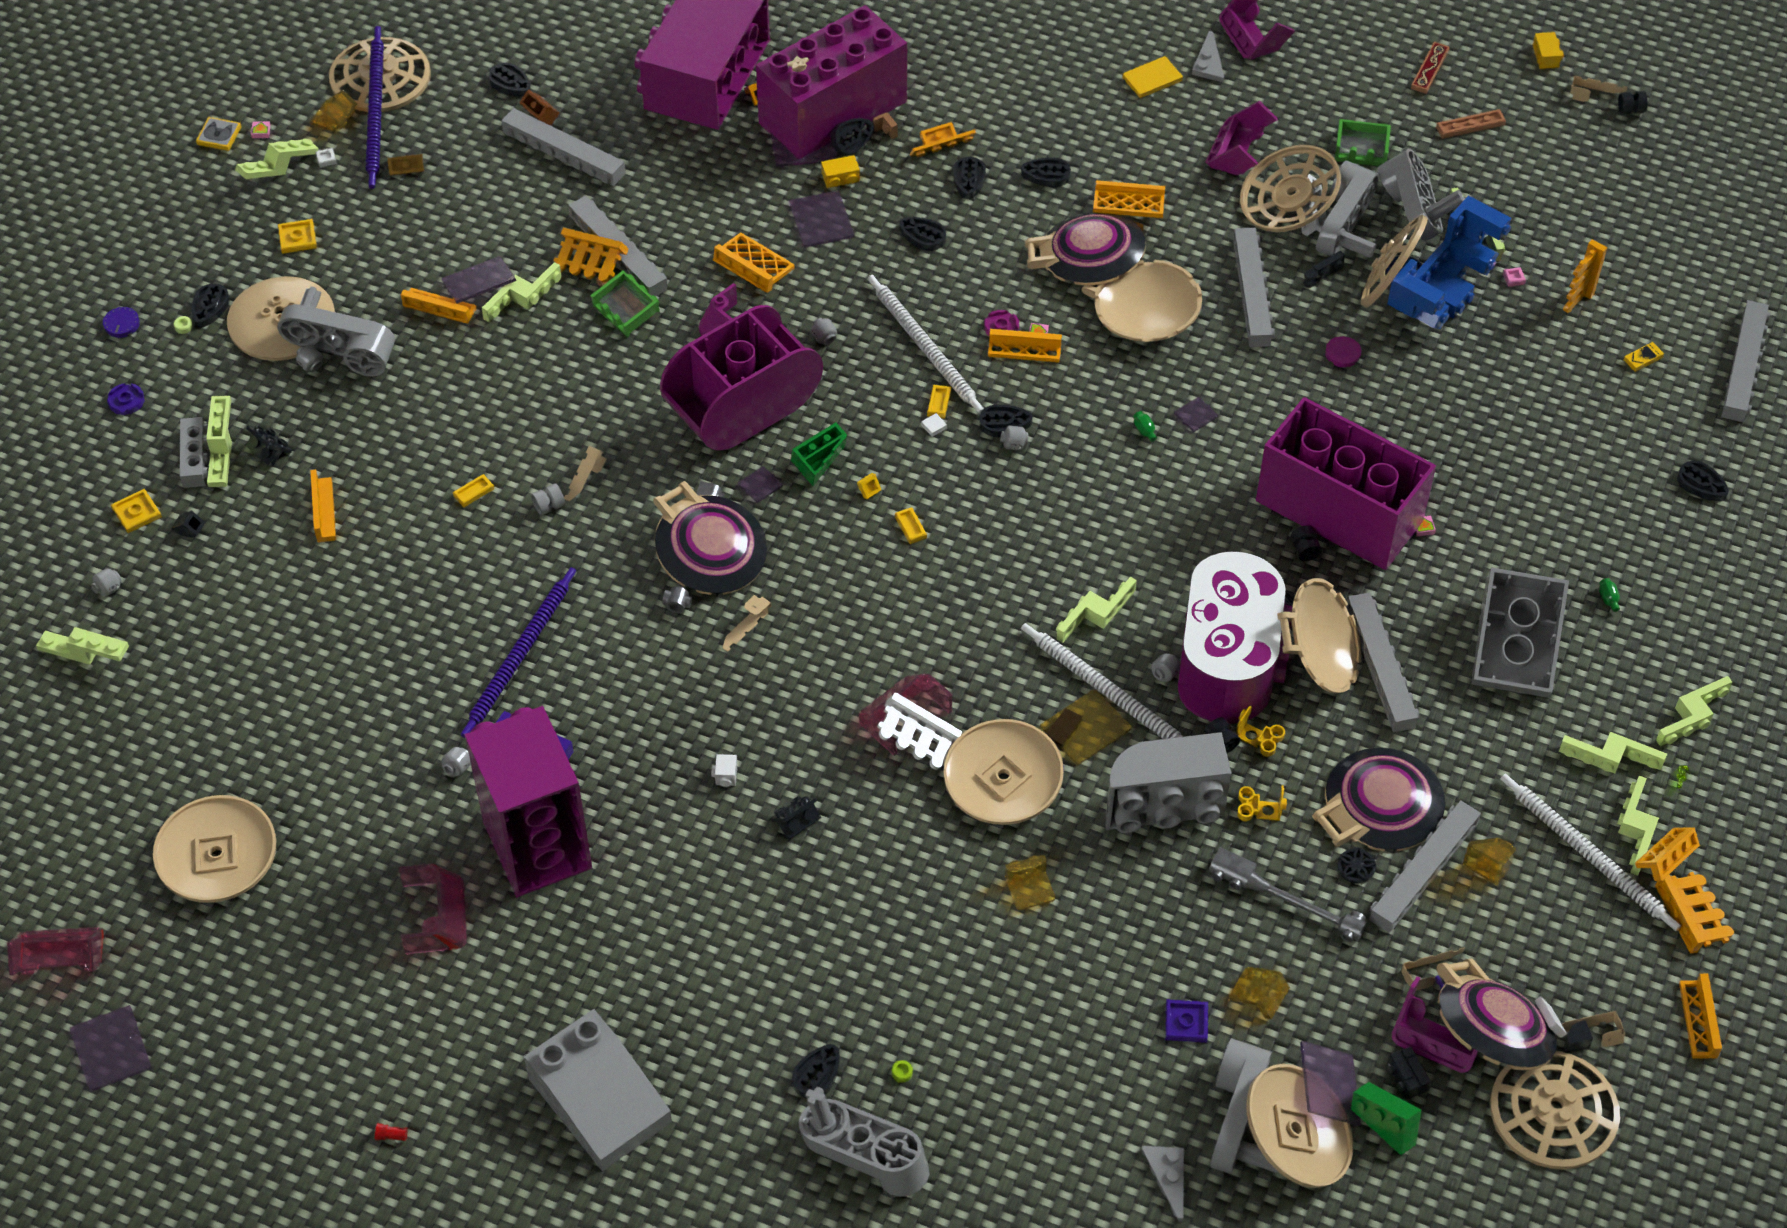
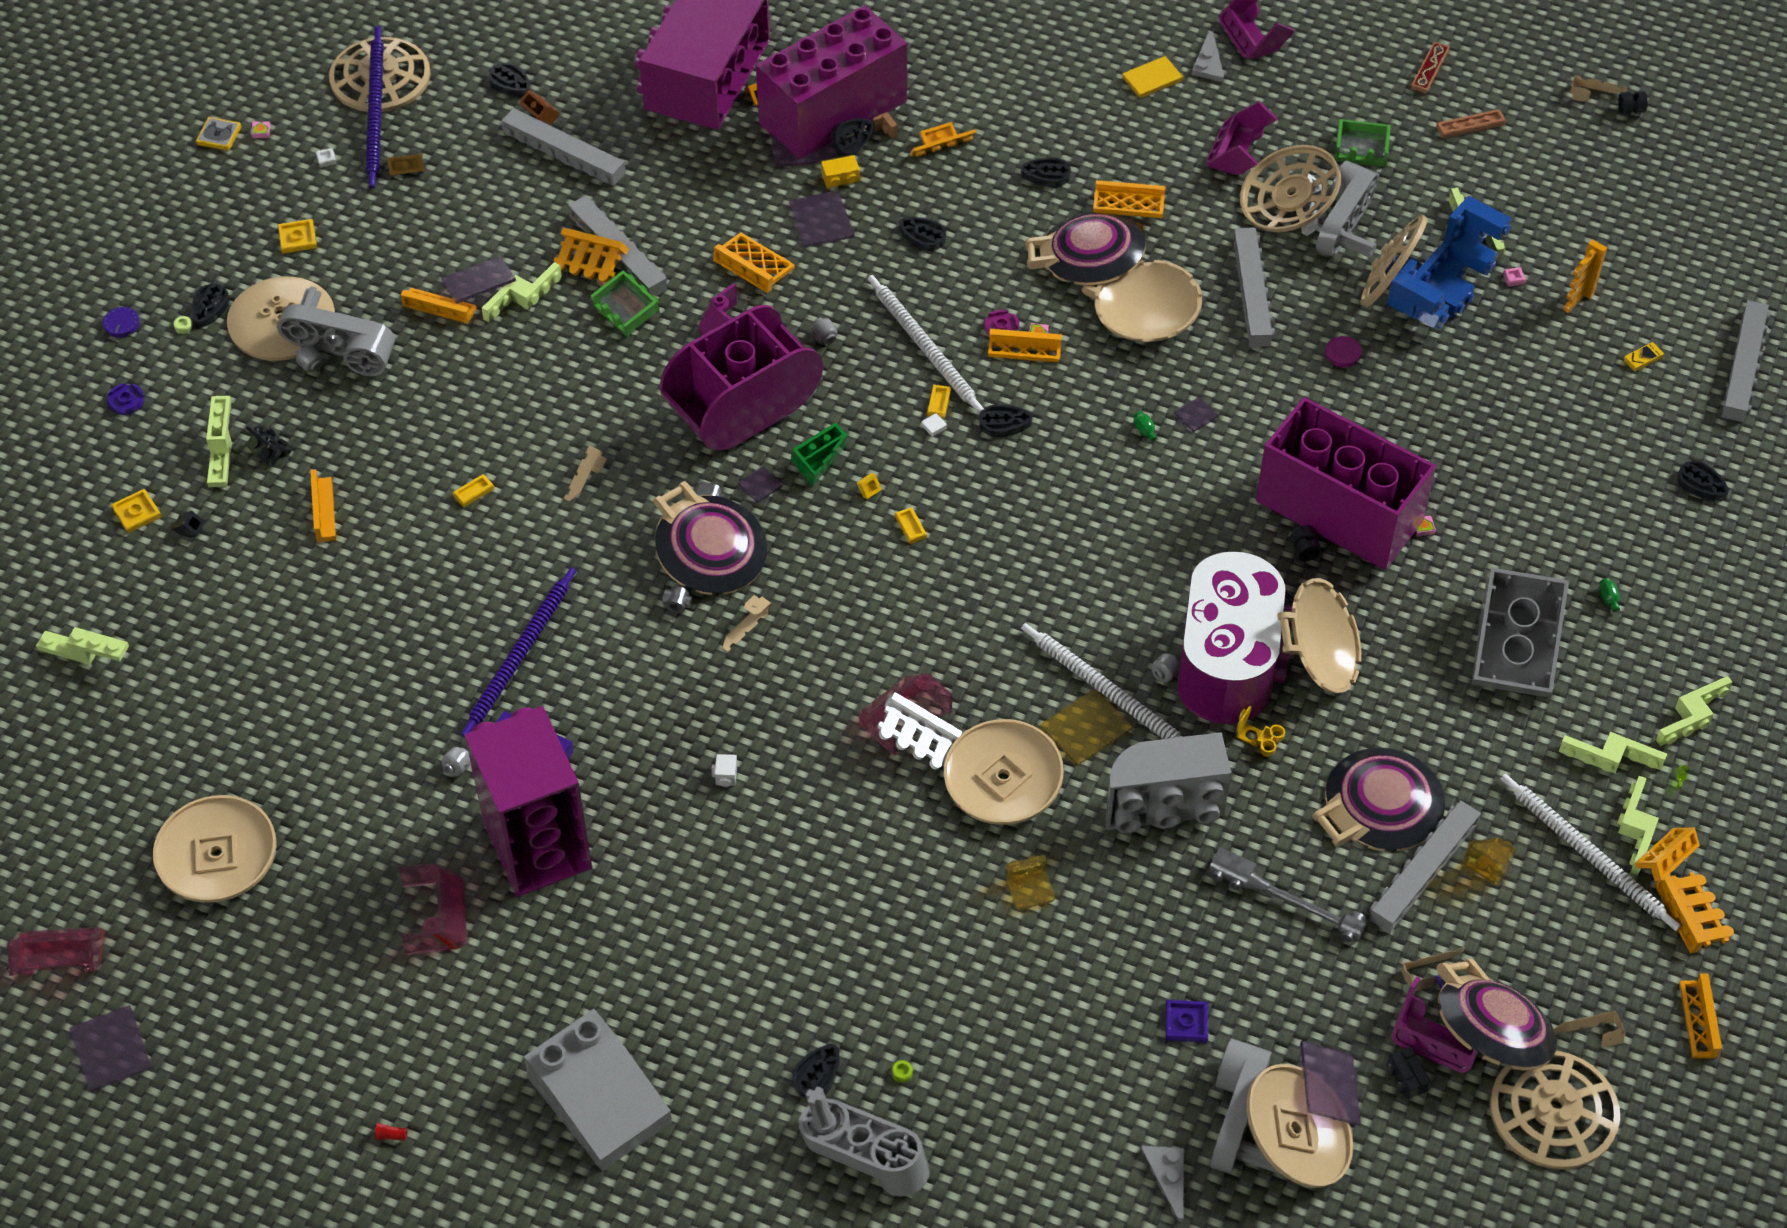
(106, 582): light grey head -> none
(193, 452): light grey brick -> none
(276, 159): yellowish green bracket -> none
(334, 112): clear yellow slope -> none
(548, 499): light grey wheel -> none
(796, 816): black bracket -> none
(798, 64): tan plate -> none
(960, 176): black piece -> none
(1014, 438): light grey head -> none
(1064, 727): dark brown tile -> none
(1096, 609): yellowish green bracket -> none
(1230, 737): black wheel -> none
(1254, 806): yellow piece -> none
(1261, 988): clear yellow bracket -> none
(1323, 269): black hinge -> none
(1356, 865): black wheel -> none
(1383, 664): light grey brick -> none
(1388, 1116): green wedge -> none
(1409, 182): light grey beam -> none
(1547, 50): yellow brick -> none
(1550, 1017): white tile -> none
(1578, 1037): black brick -> none

